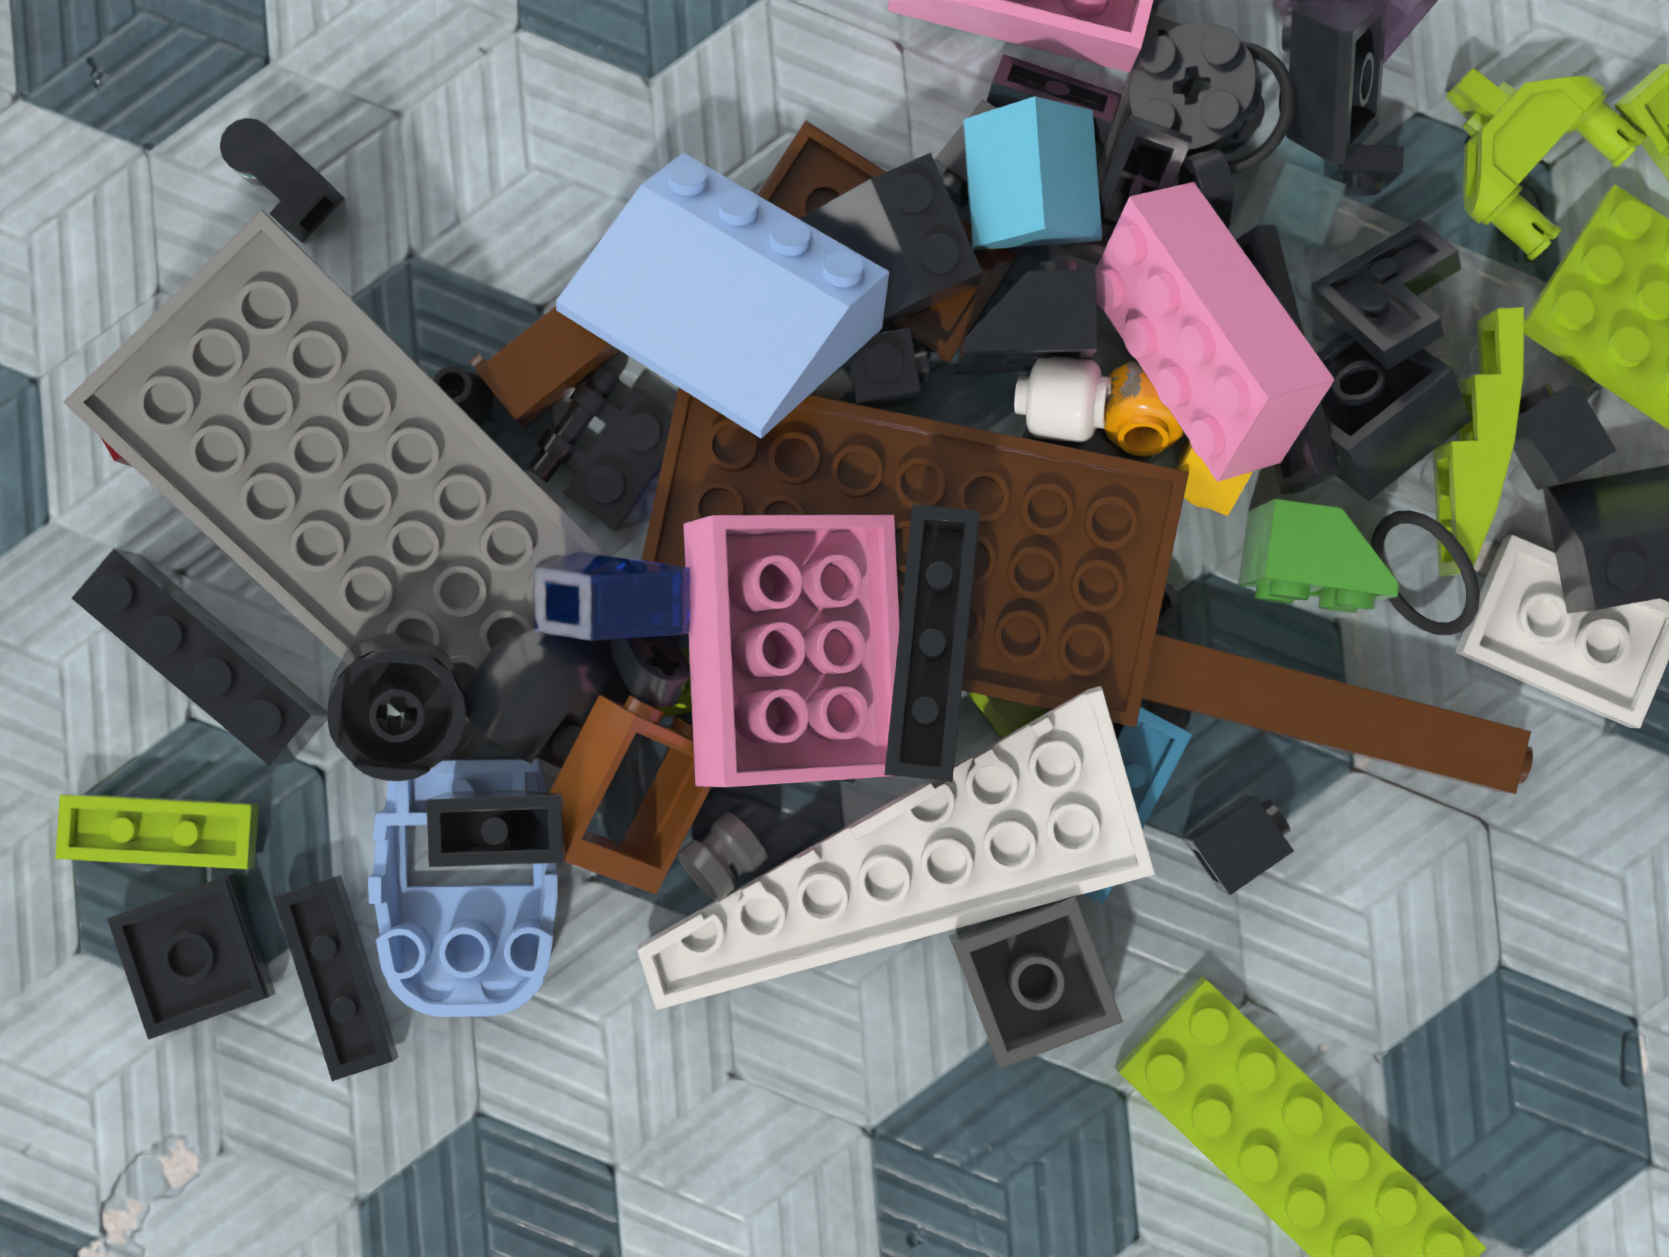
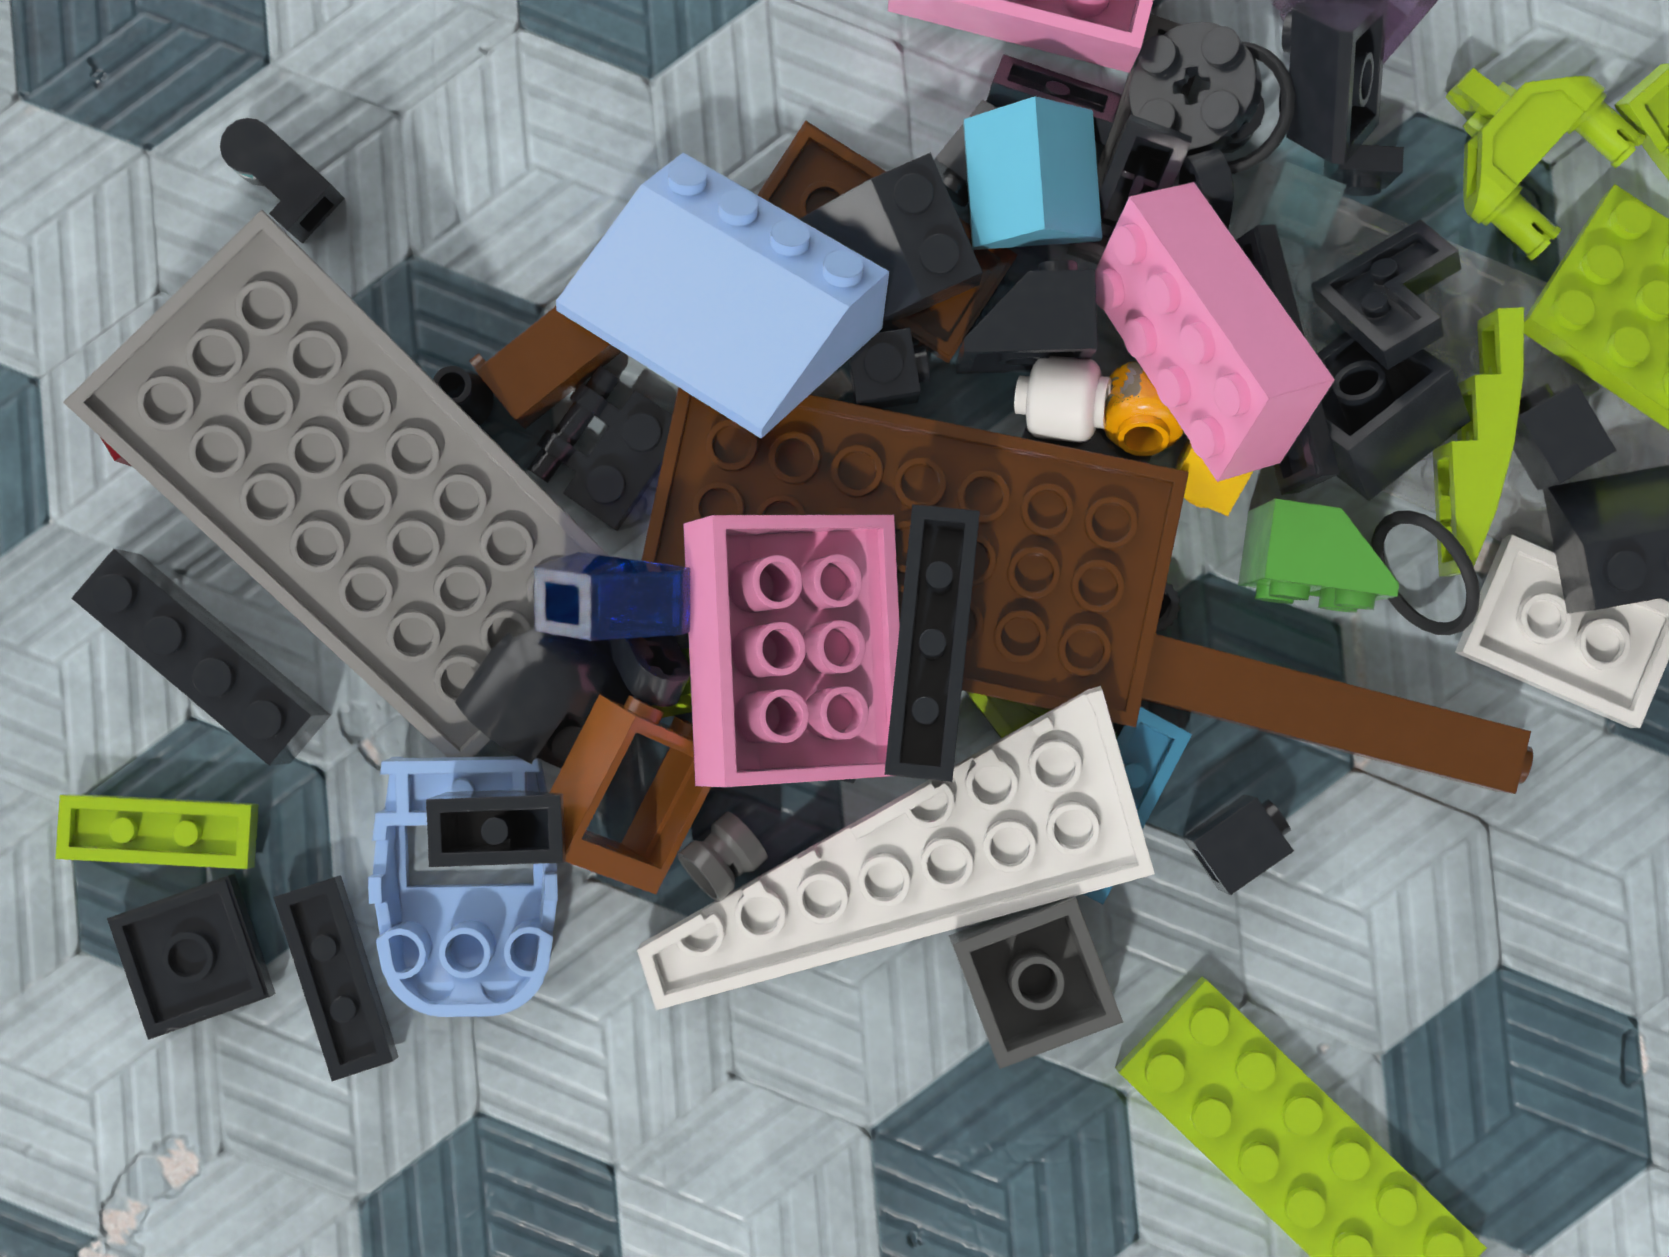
(429, 722): black brick -> none

